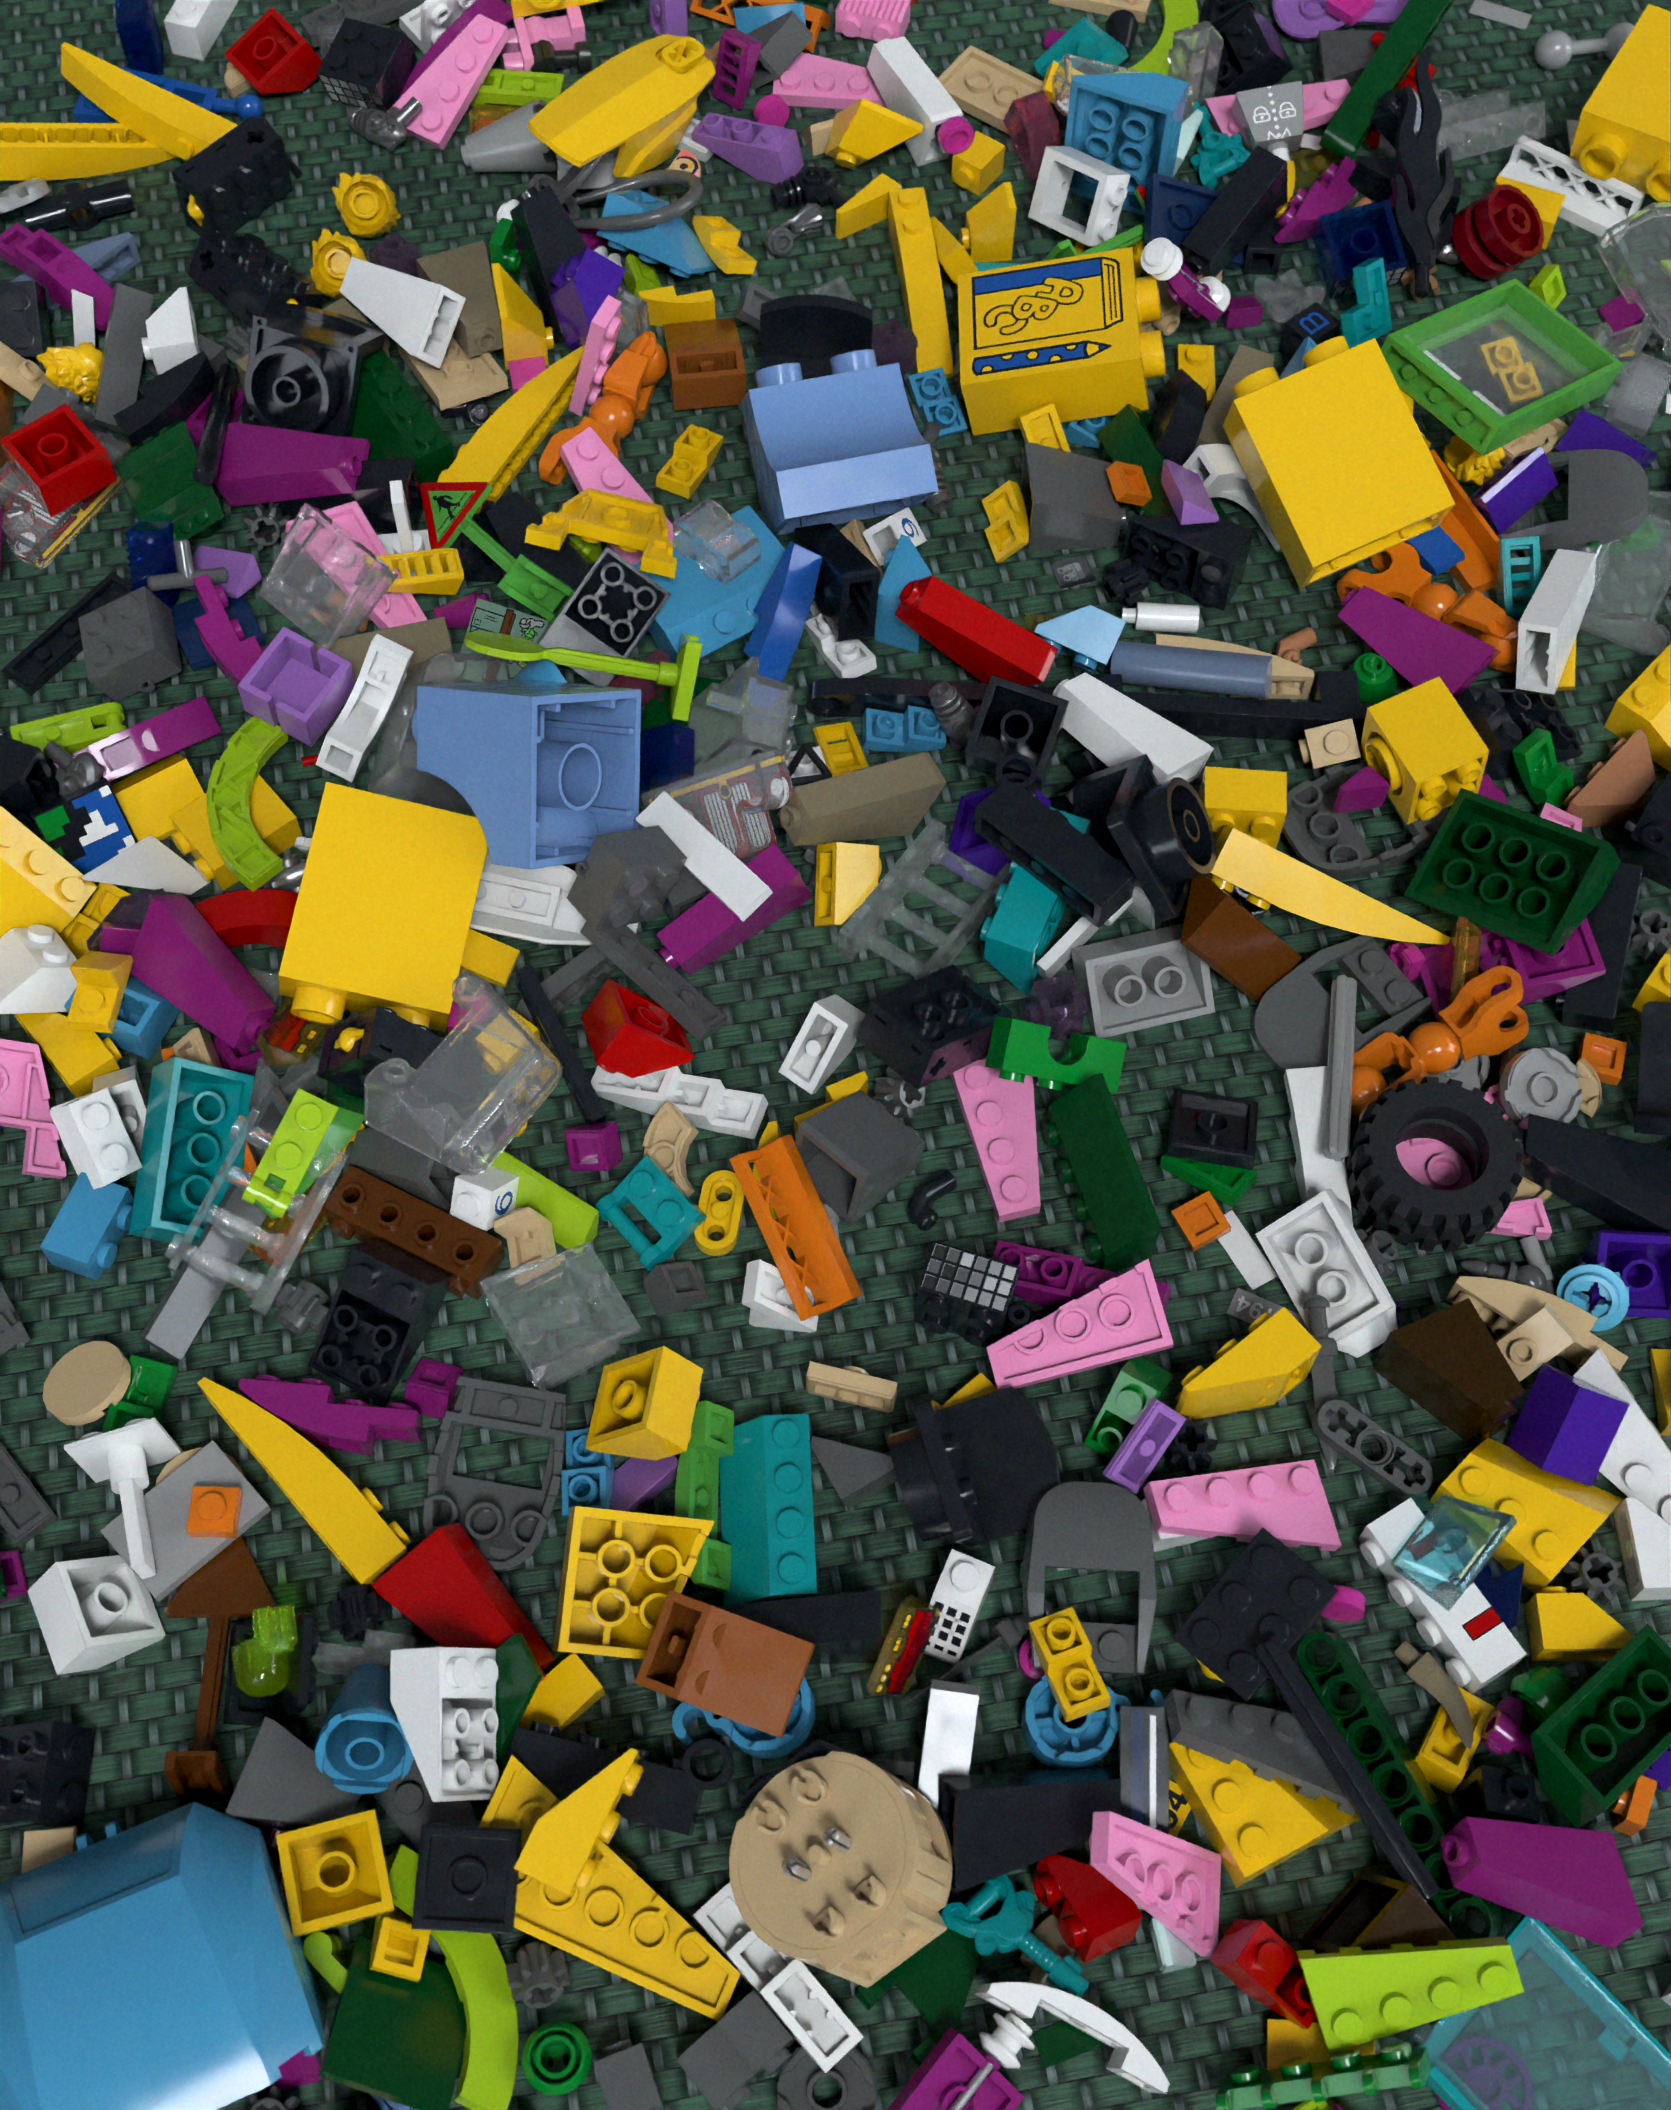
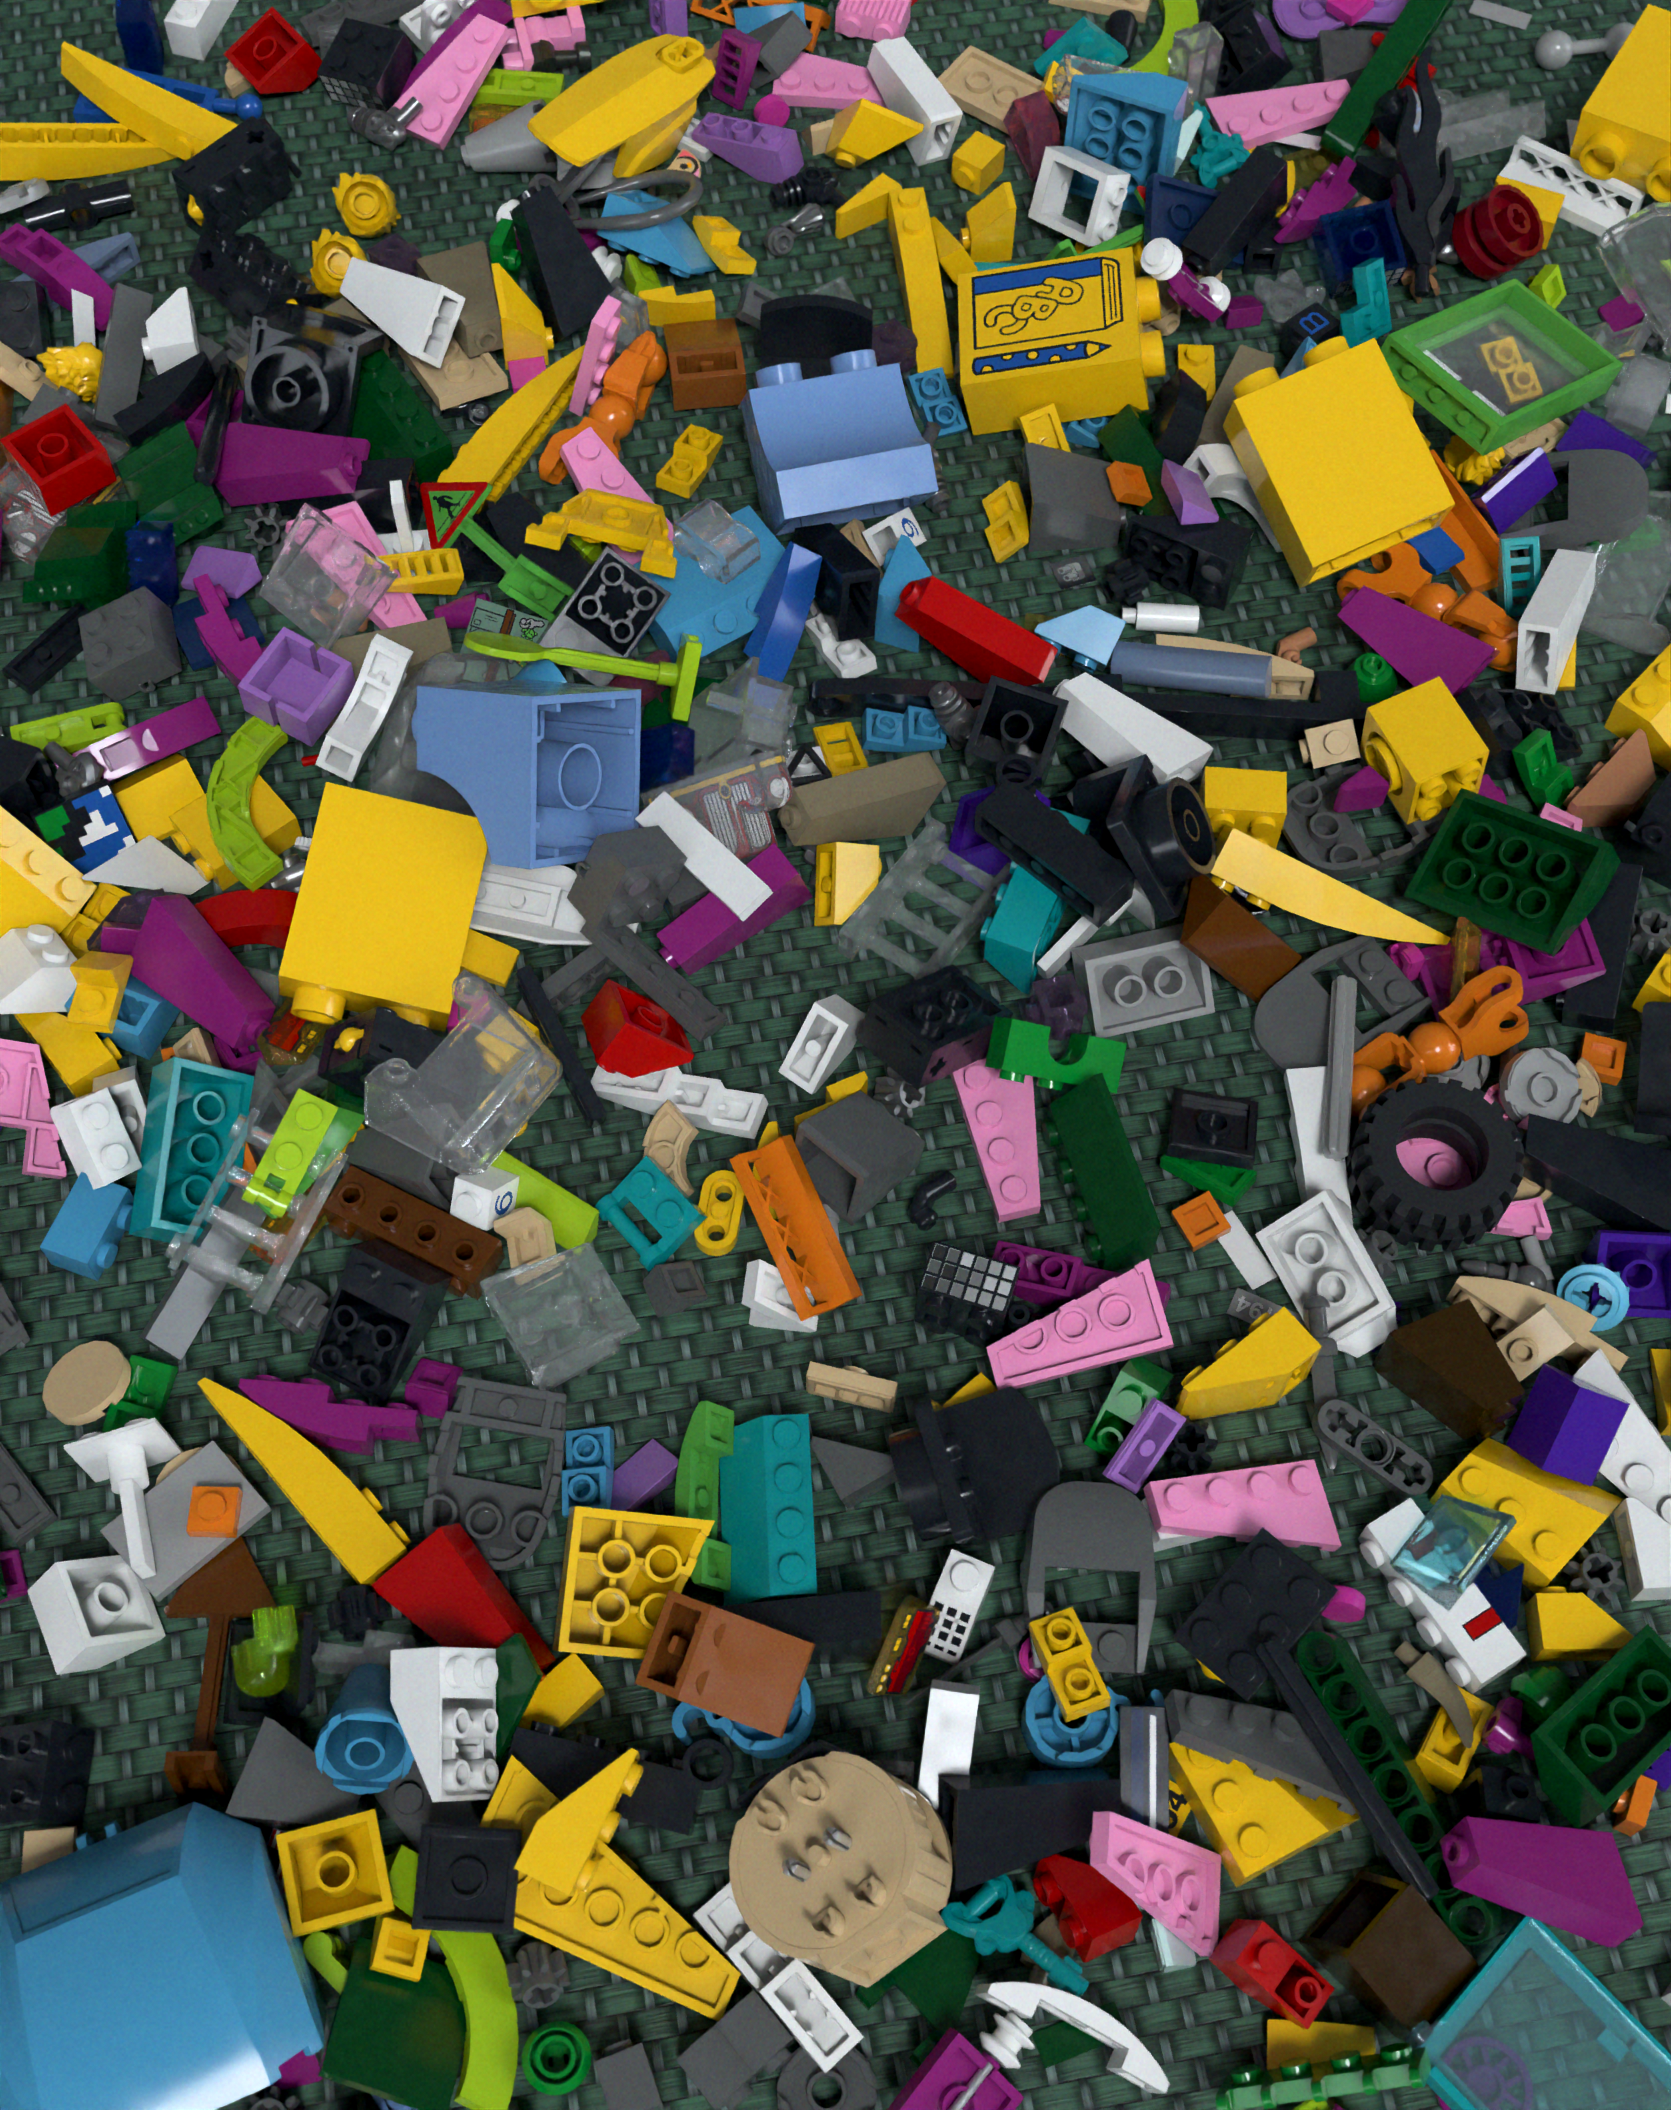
(85, 557): none -> dark green slope
(186, 571): dark grey piece -> none
(581, 290): dark purple slope -> none
(593, 1146): magenta slope -> none
(645, 1406): yellow slope -> none
(955, 135): dark pink tile -> none
(1271, 118): light grey torso -> none
(1399, 1988): lime wing -> none

